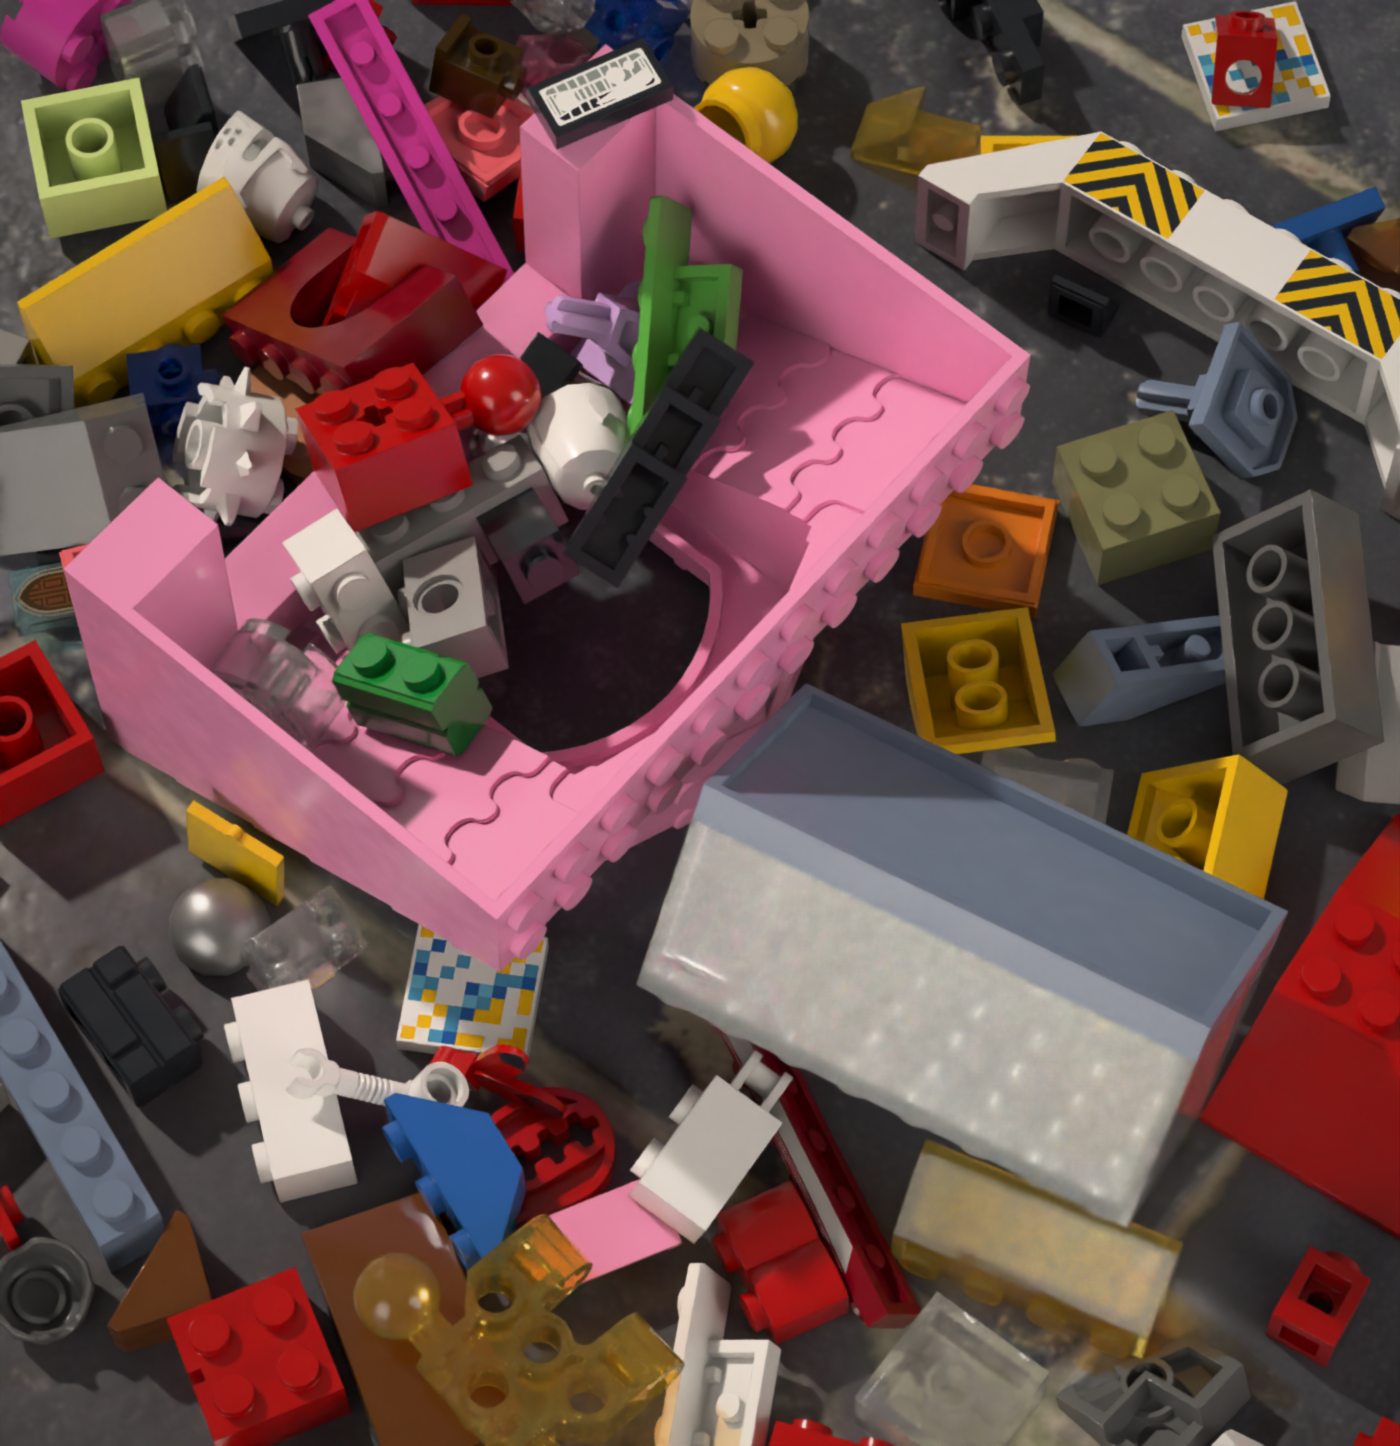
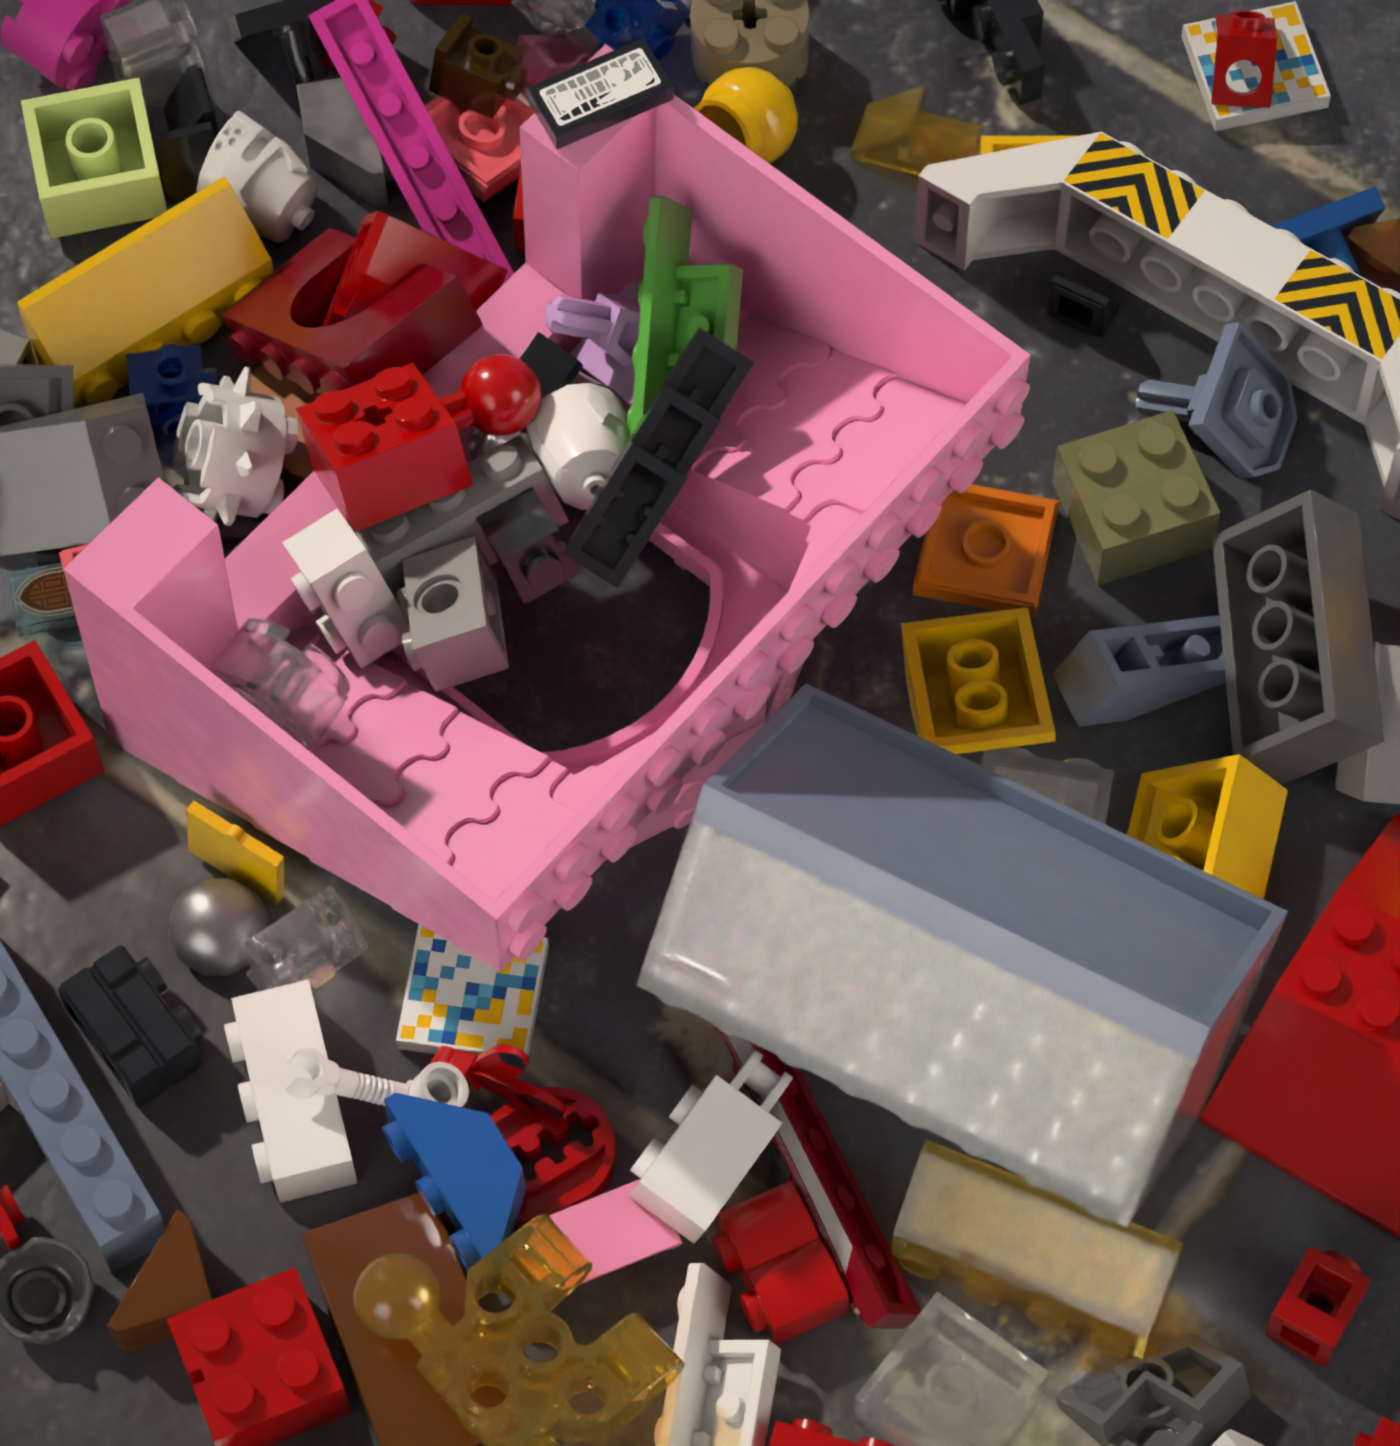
(412, 694): green brick -> none

